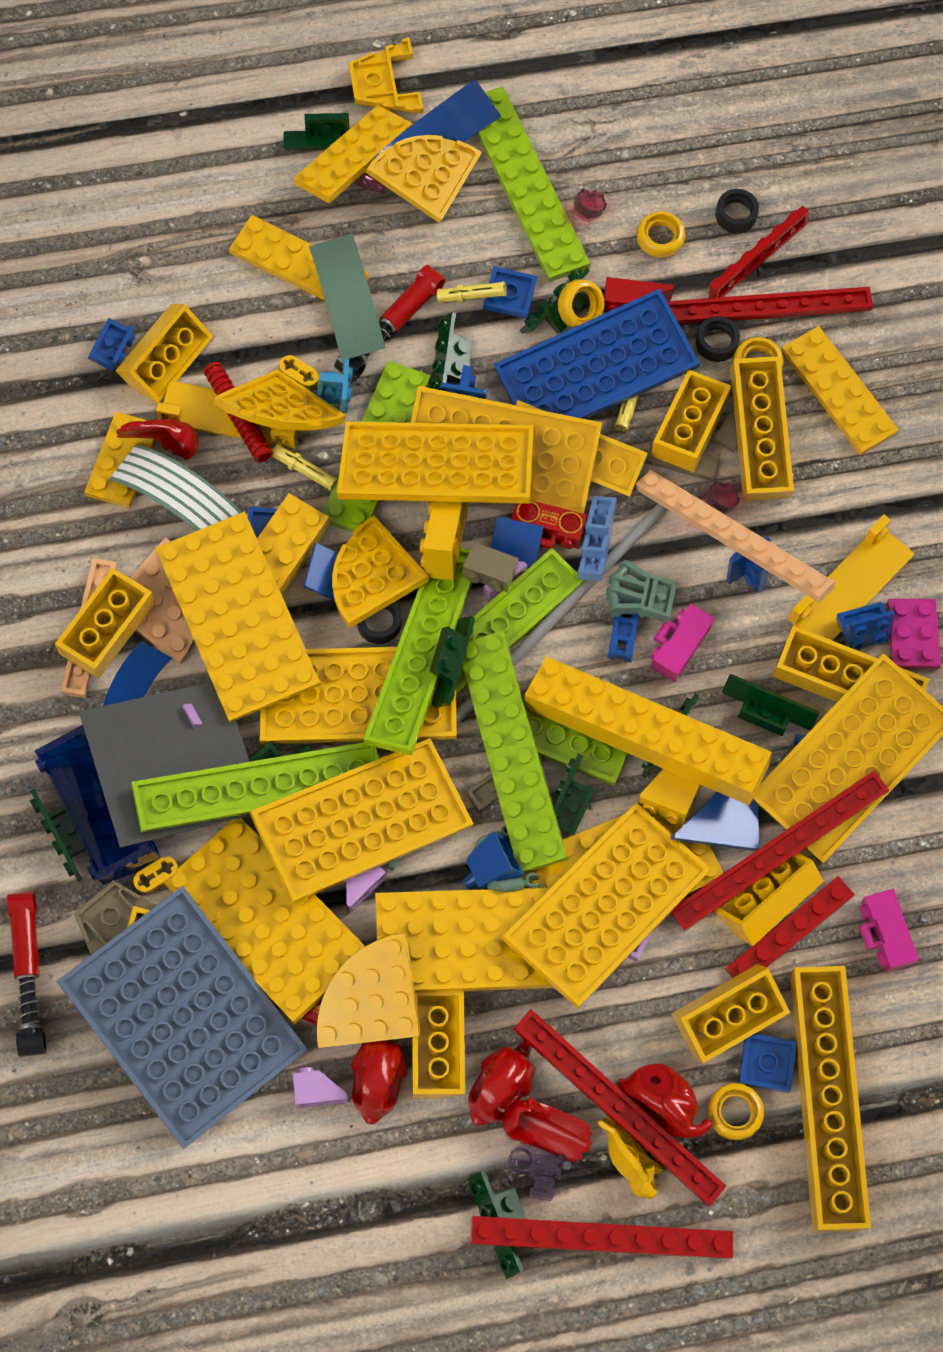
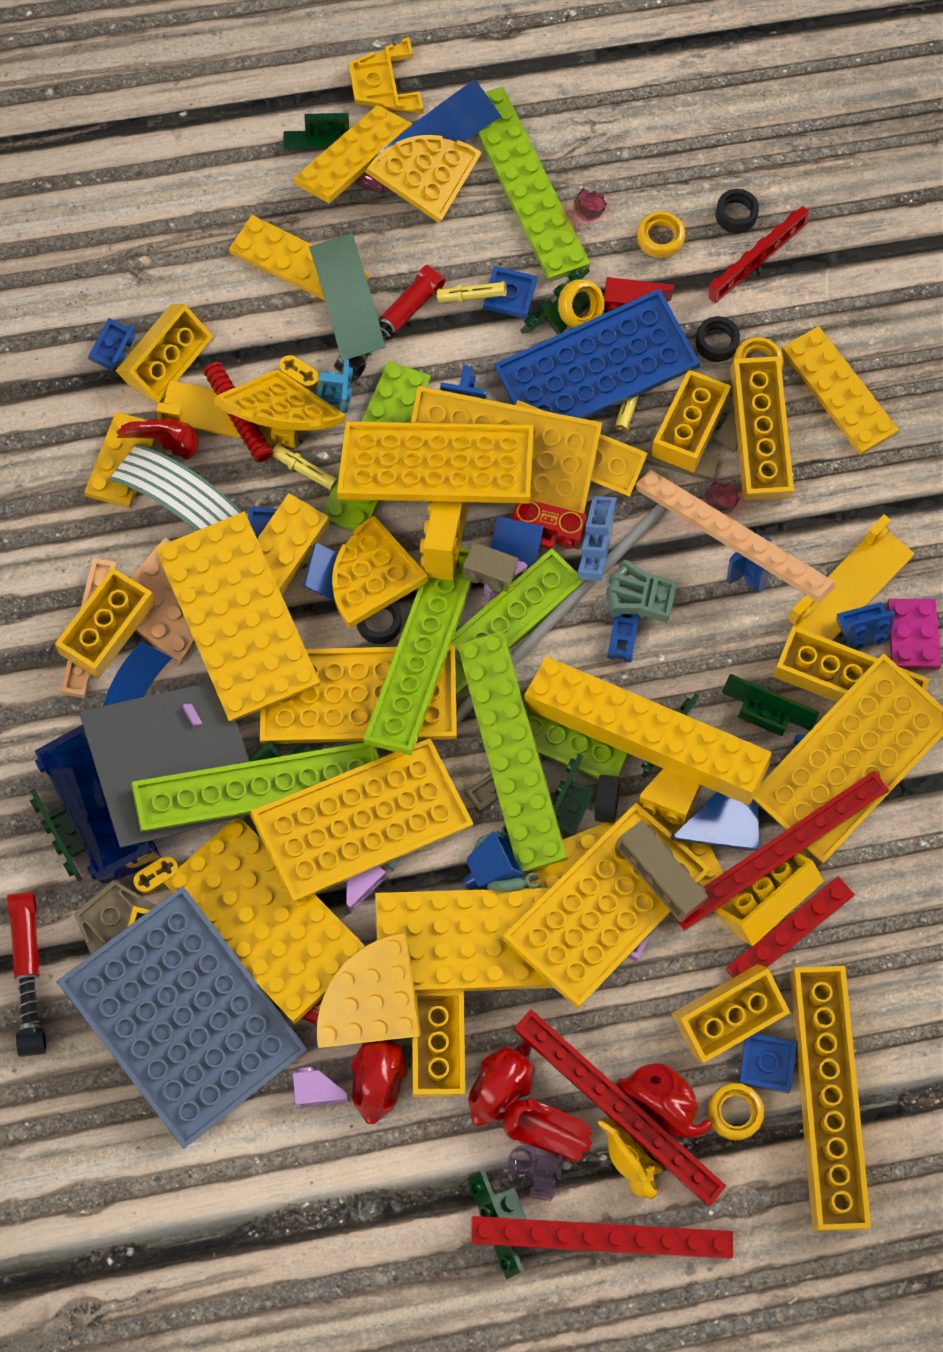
(449, 659): dark green bracket -> none
(451, 353): dark green bracket -> none
(607, 798): none -> black tyre
(661, 870): none -> dark tan brick
(688, 634): dark pink piece -> none
(773, 305): red plate -> none
(891, 931): dark pink piece -> none

